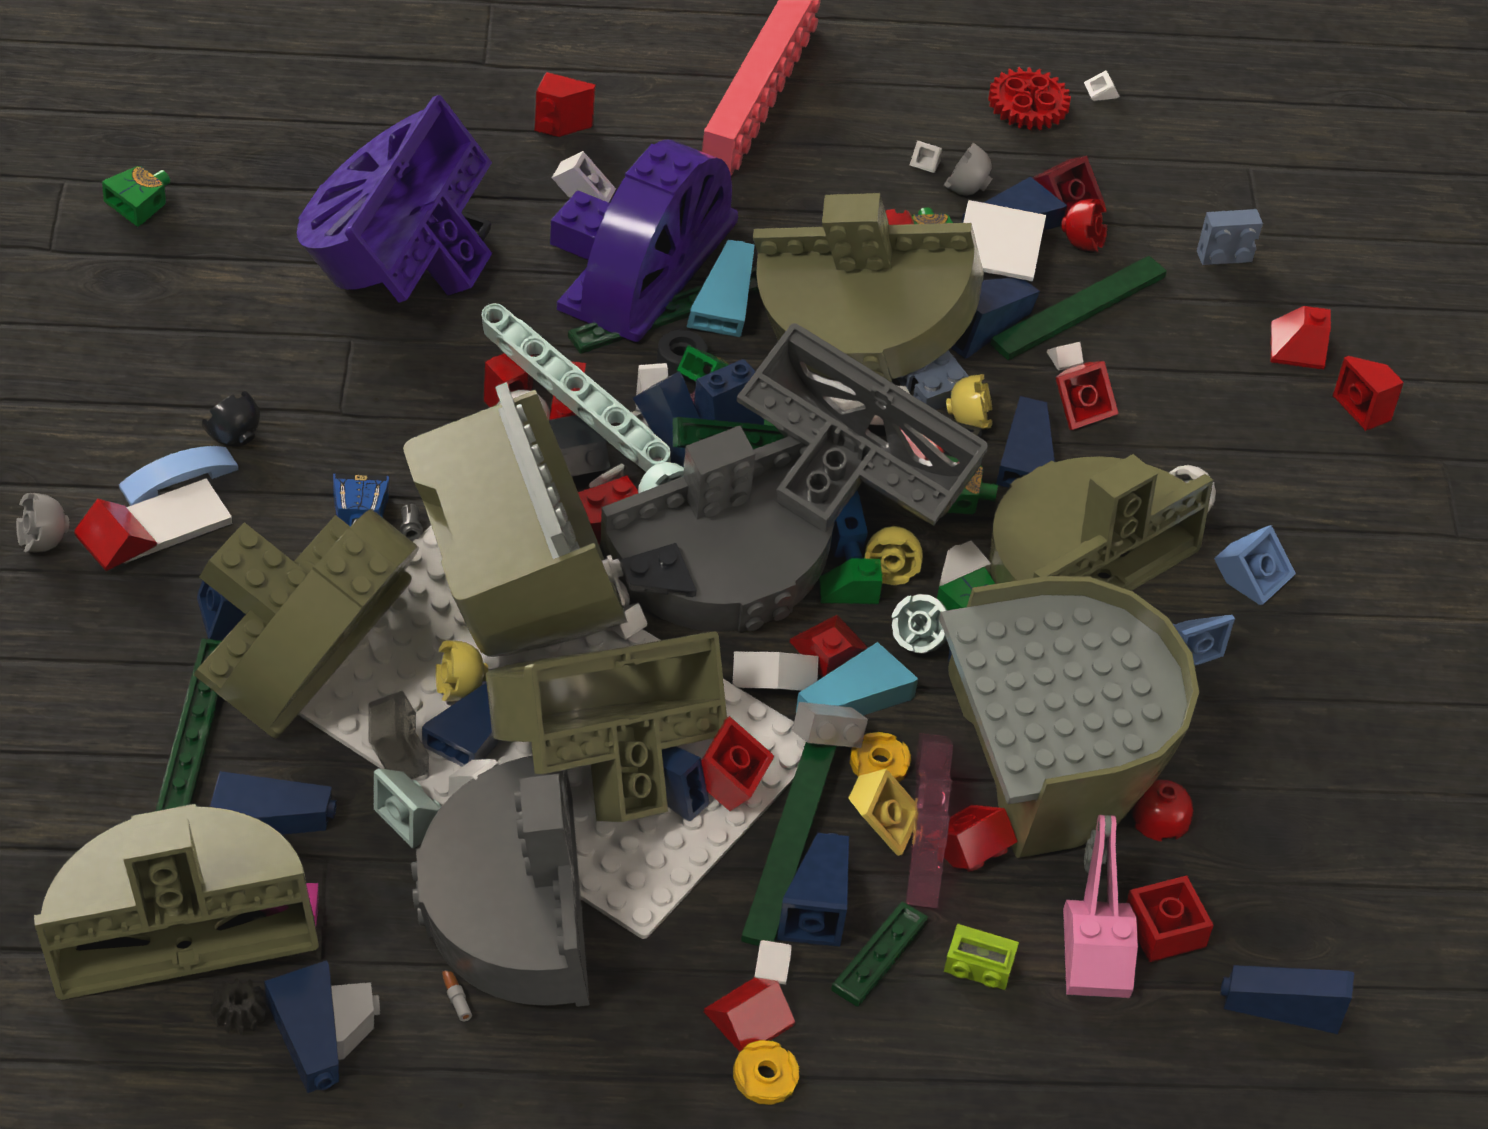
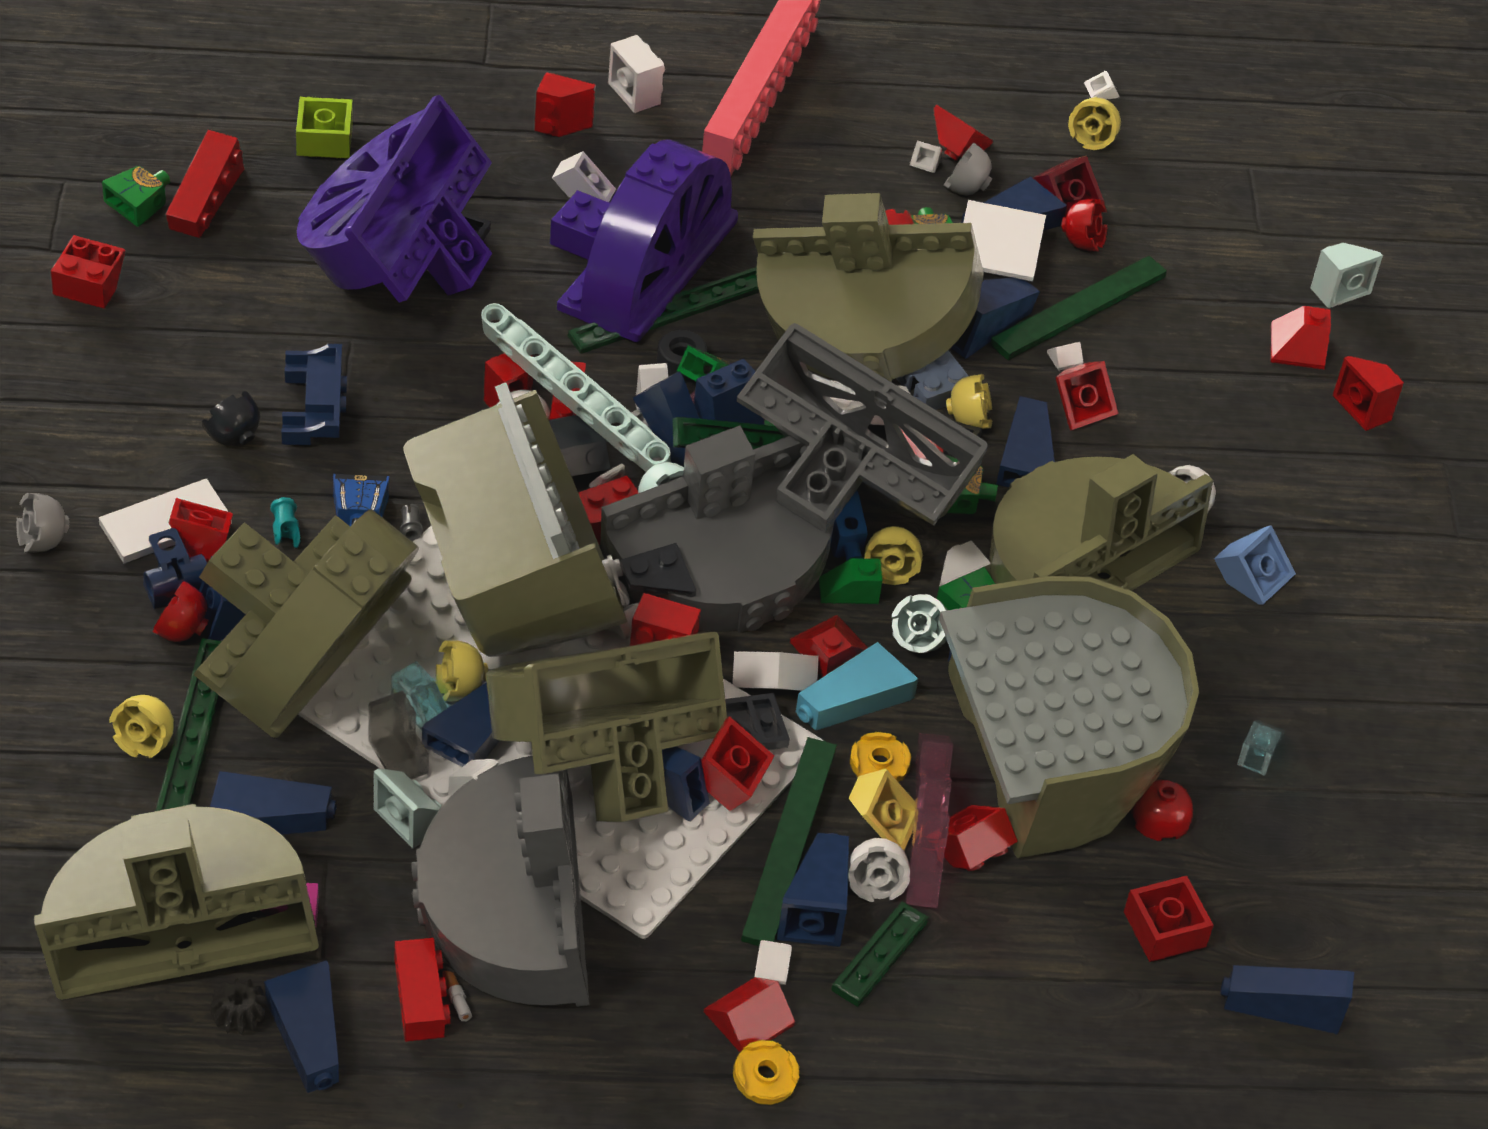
(87, 271): none -> red slope
(112, 534): red slope -> none
(142, 725): none -> light yellow cylinder
(172, 569): none -> dark blue piece
(176, 469): light blue slope -> none
(183, 615): none -> red cylinder
(200, 527): none -> red slope
(206, 184): none -> red wedge
(285, 522): none -> teal piece
(323, 403): none -> dark blue bracket
(324, 127): none -> lime brick
(353, 1014): light grey slope -> none
(420, 691): none -> clear light blue slope
(421, 989): none -> red brick
(636, 73): none -> white brick
(662, 620): none -> red brick
(724, 295): medium azure slope -> none
(760, 718): none -> black wing
(829, 724): light grey brick -> none
(878, 870): none -> white cylinder
(957, 134): none -> red slope
(981, 957): lime window -> none
(1029, 98): red gear -> none
(1094, 123): none -> light yellow cylinder
(1100, 934): bright pink slope -> none
(1206, 636): medium blue slope -> none
(1229, 237): sand blue piece -> none
(1260, 746): none -> clear light blue slope
(1345, 273): none -> light aqua slope

